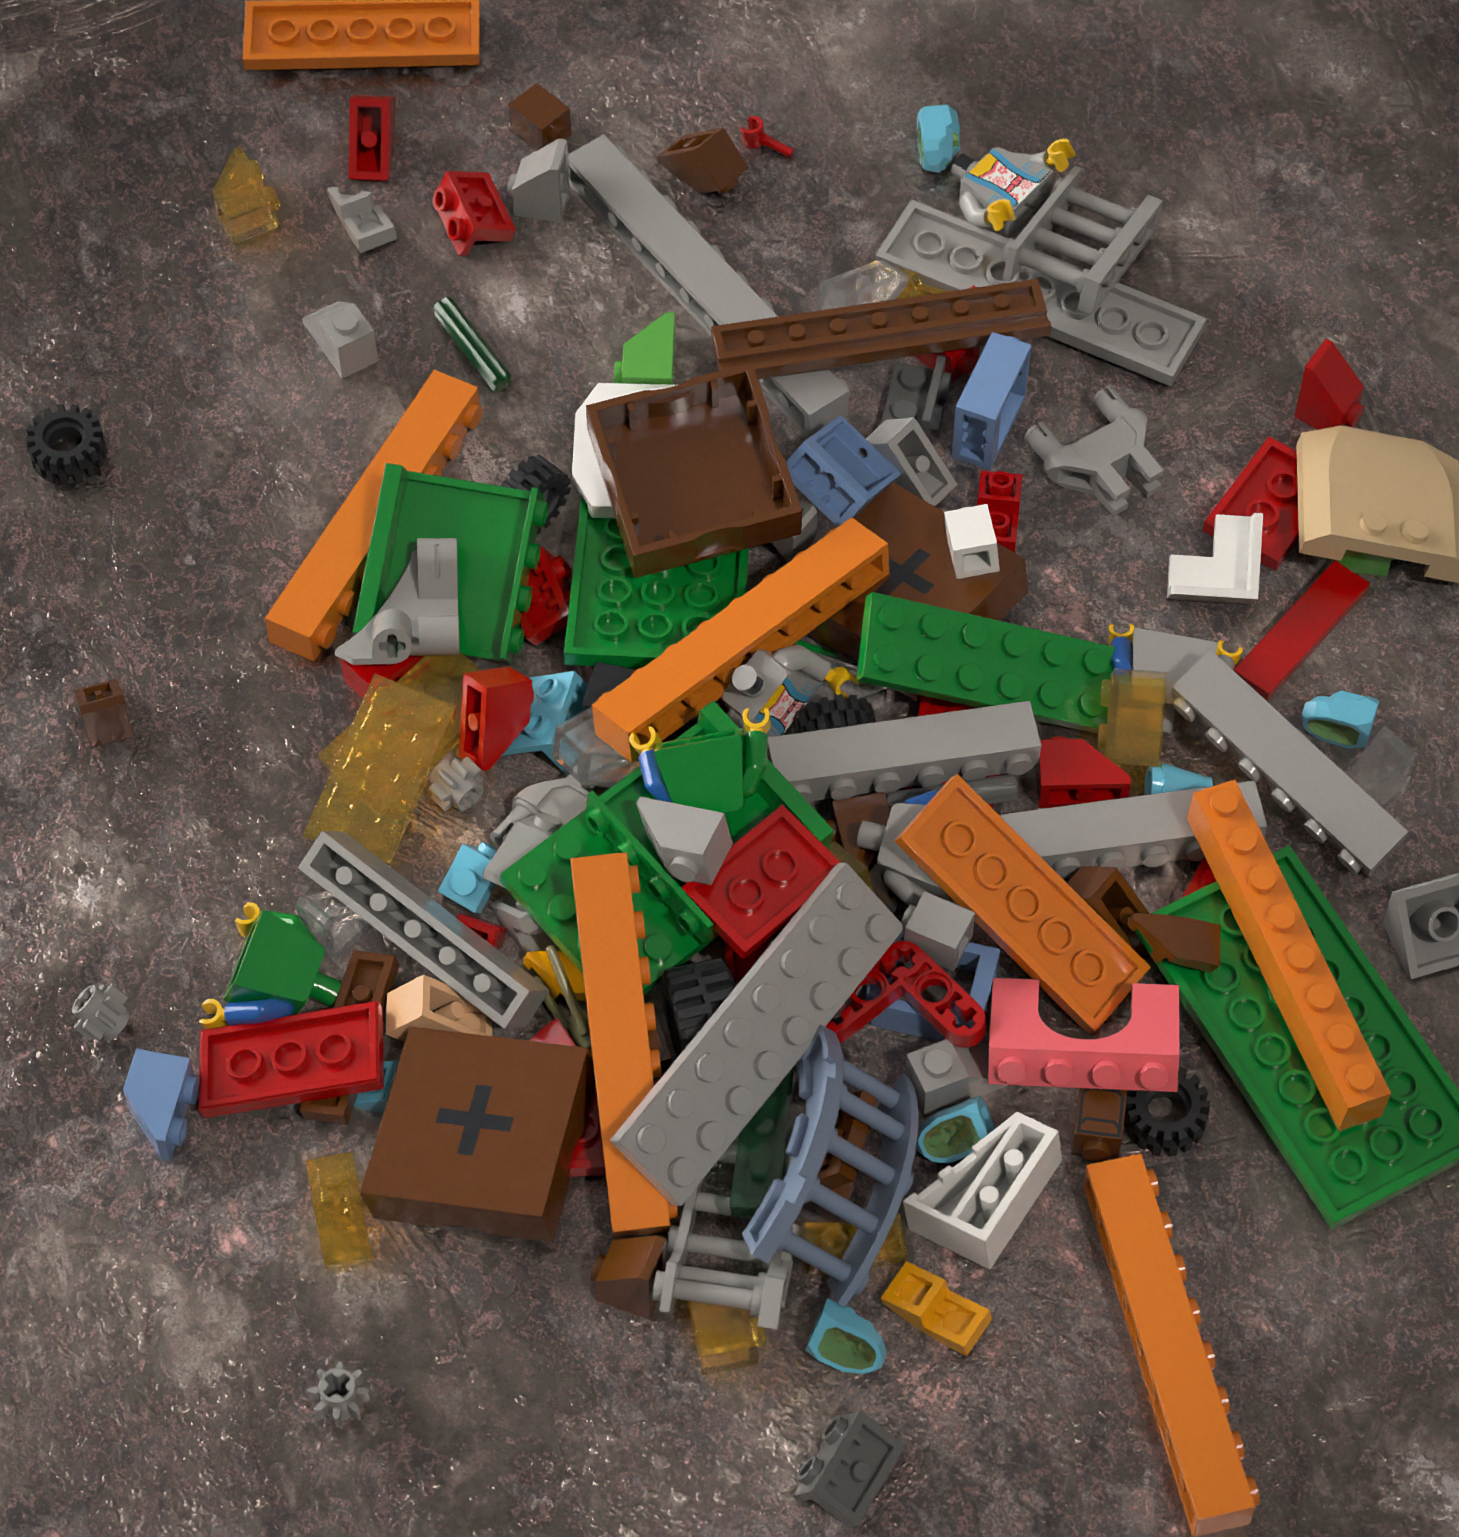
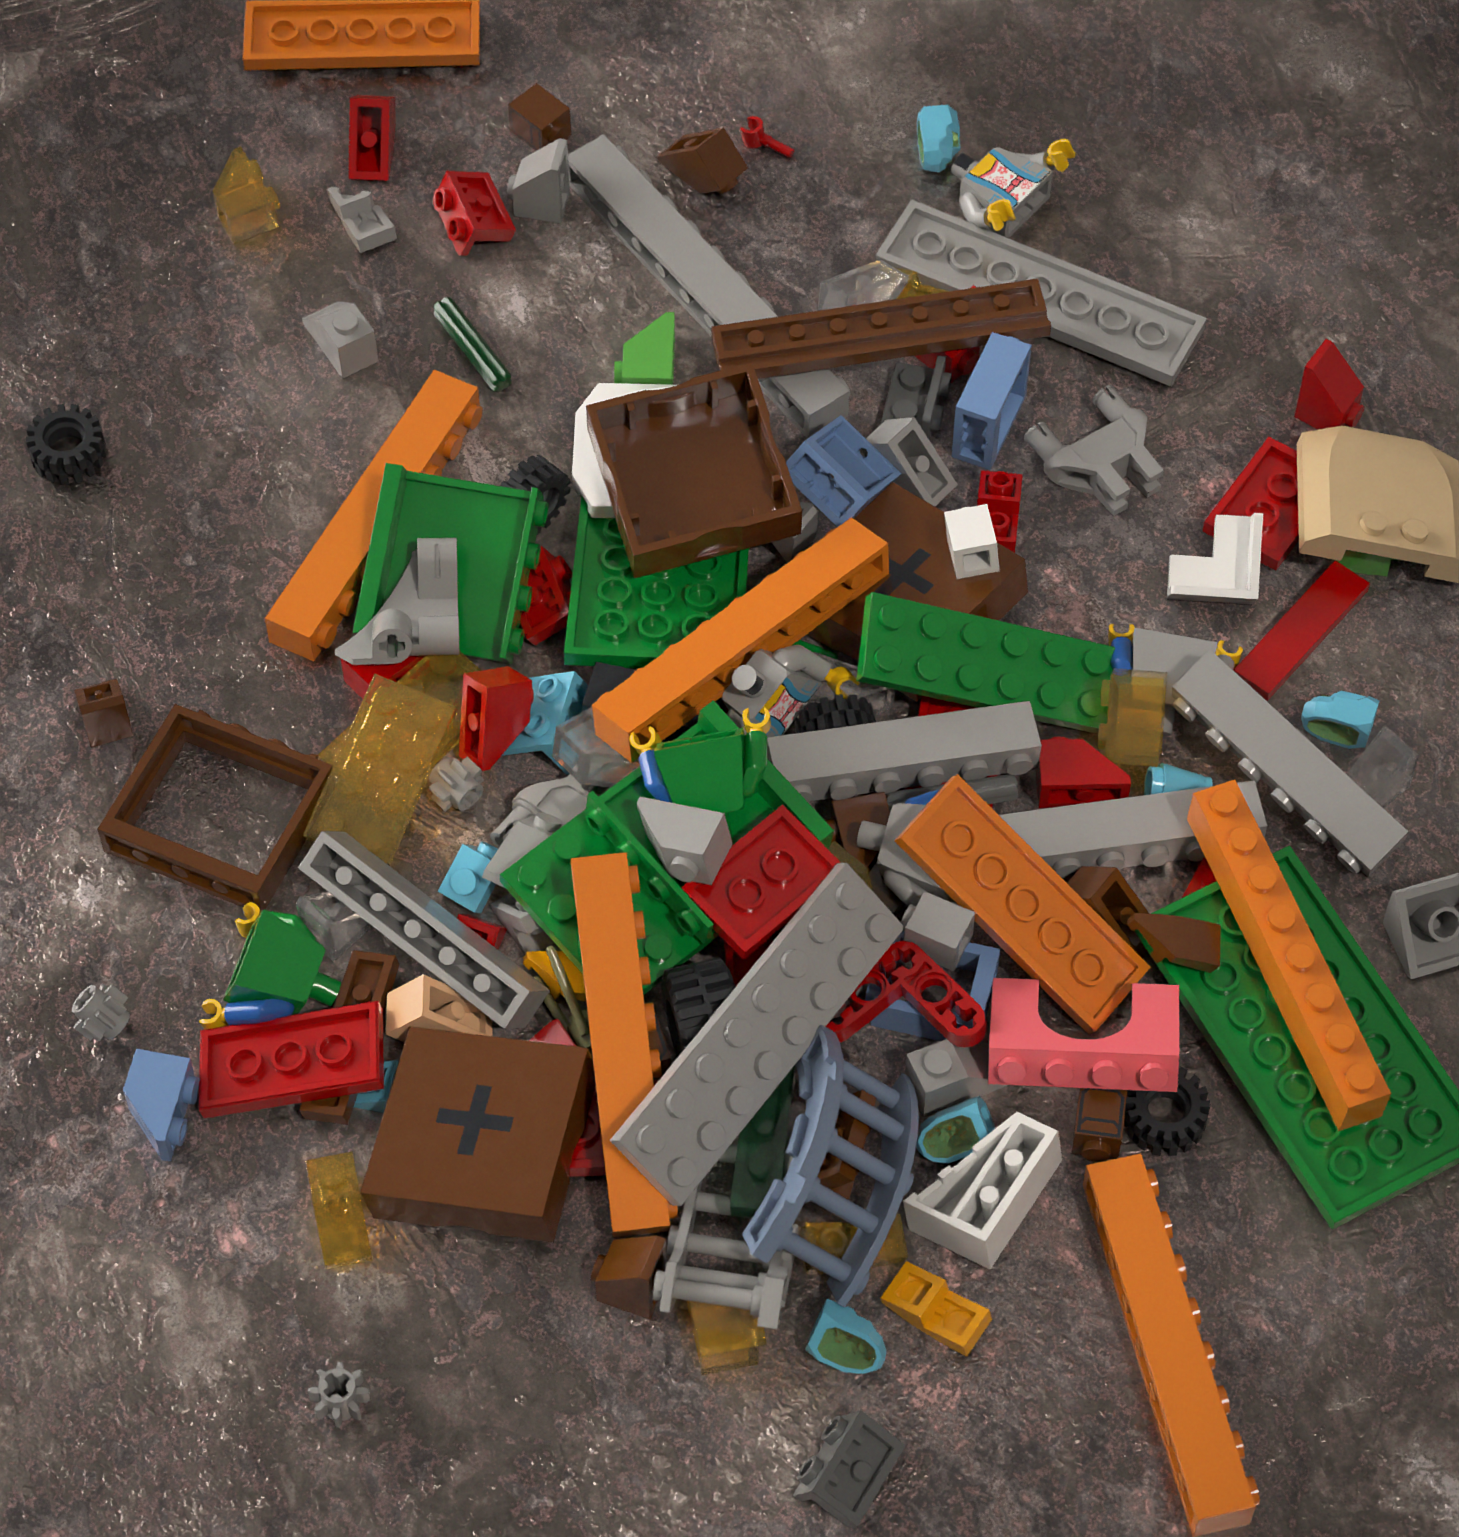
(187, 865): none -> reddish brown window
(1107, 264): light grey fence -> none

